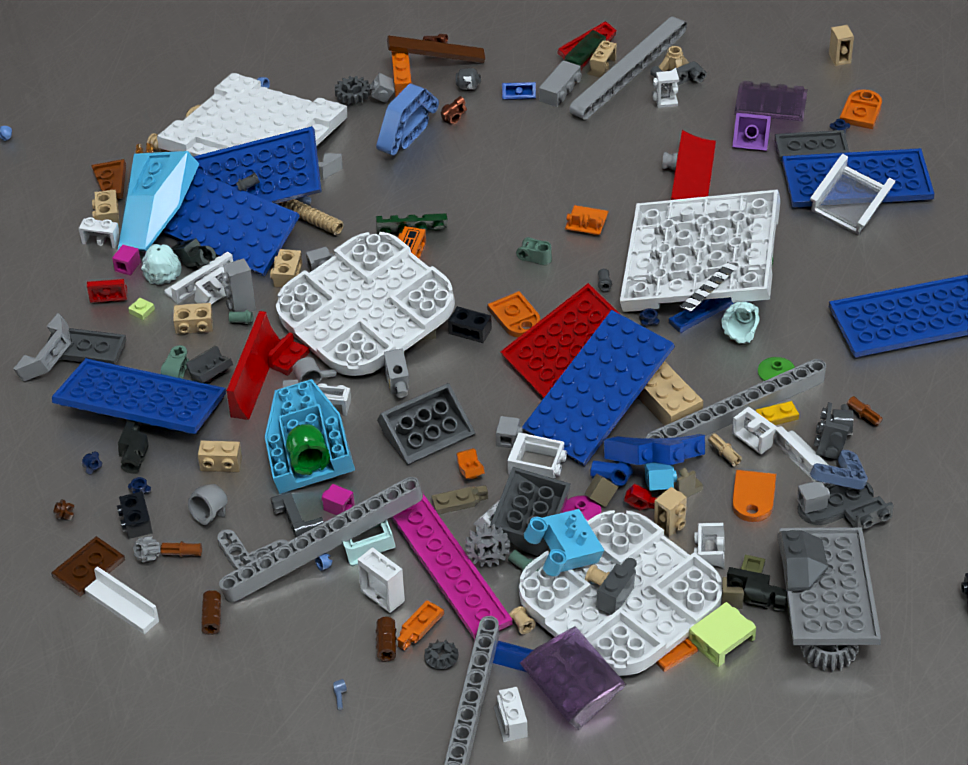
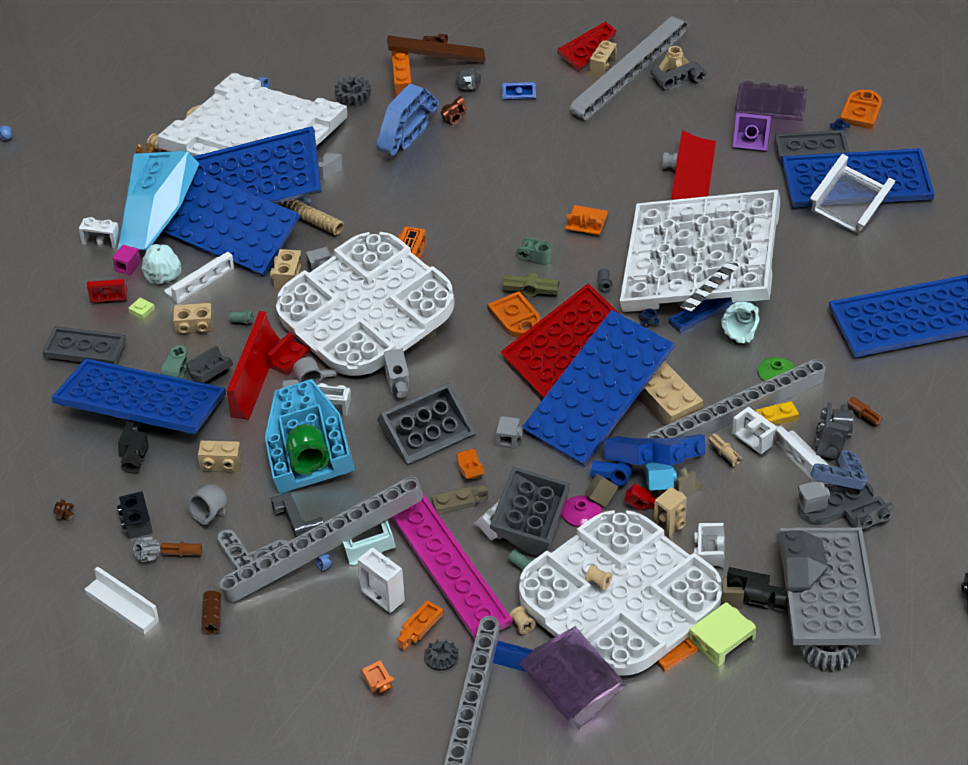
(32, 367): light grey slope -> none
(79, 571): reddish brown tile -> none
(91, 462): dark blue plate -> none
(106, 206): tan brick -> none
(111, 176): dark orange wing -> none
(139, 484): dark blue plate -> none
(194, 254): pearl dark grey plate -> none
(210, 288): white window -> none
(239, 286): light grey brick -> none
(247, 182): dark grey pin -> none
(337, 499): dark pink brick -> none
(339, 687): sand blue hand -> none
(377, 677): none -> orange bracket
(382, 87): light grey brick -> none
(386, 639): reddish brown axle -> none
(396, 225): dark green wing -> none
(470, 324): black brick -> none
(487, 545): light grey gear -> none
(511, 715): white window -> none
(530, 284): none -> olive piece
(538, 445): white window -> none
(560, 83): light grey brick -> none
(569, 540): medium azure piece -> none
(585, 48): clear green plate -> none
(617, 586): dark grey hinge -> none
(666, 88): white window -> none
(753, 564): olive plate -> none
(755, 493): orange tile -> none
(841, 45): tan brick -> none

